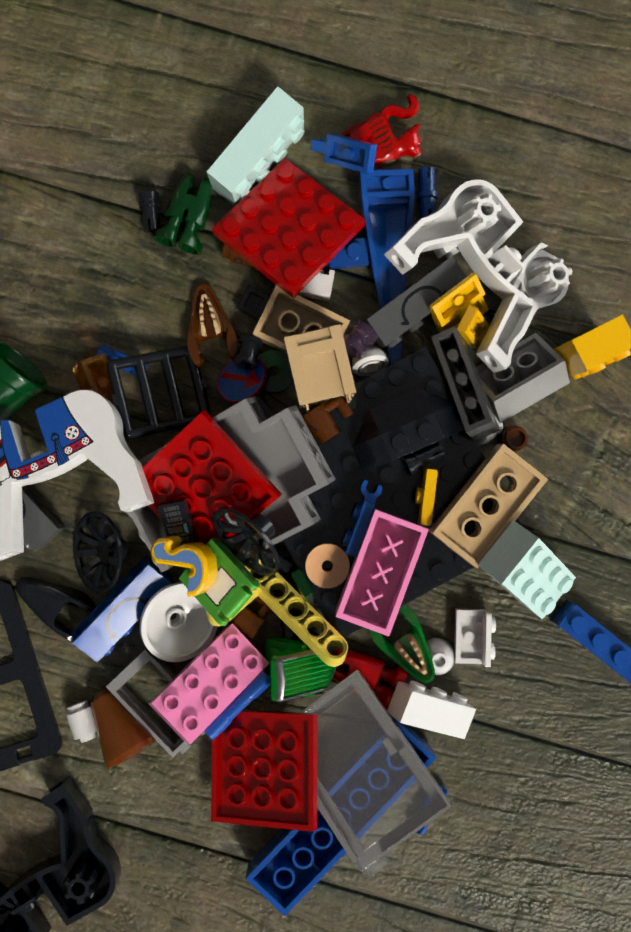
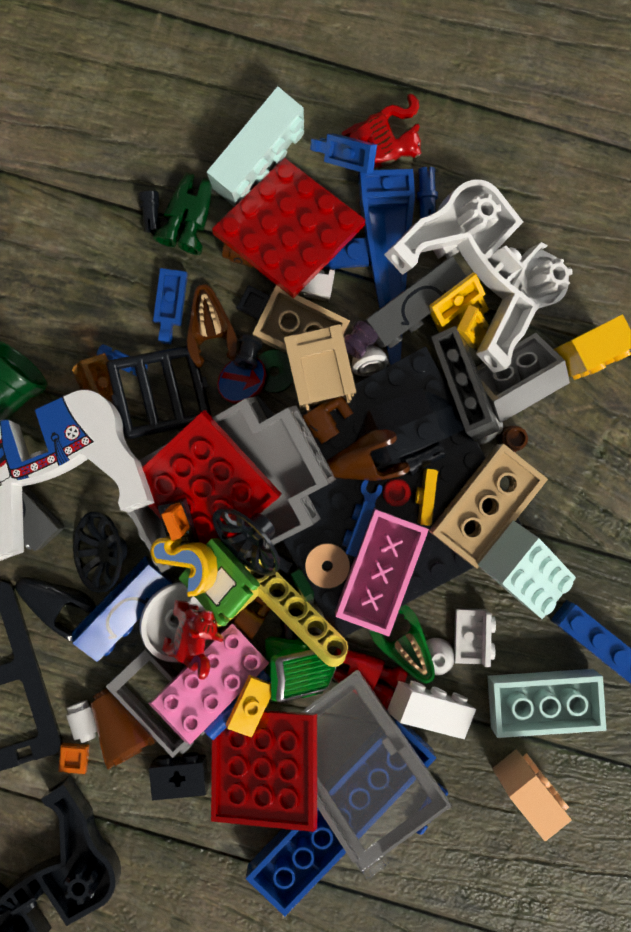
(73, 758): none -> orange tile
(168, 785): none -> black brick
(169, 302): none -> blue plate
(175, 521): none -> orange tile
(190, 637): none -> red animal
(249, 706): none -> yellow plate
(357, 462): none -> reddish brown animal
(396, 492): none -> red tile
(532, 794): none -> light nougat brick
(546, 703): none -> light aqua brick

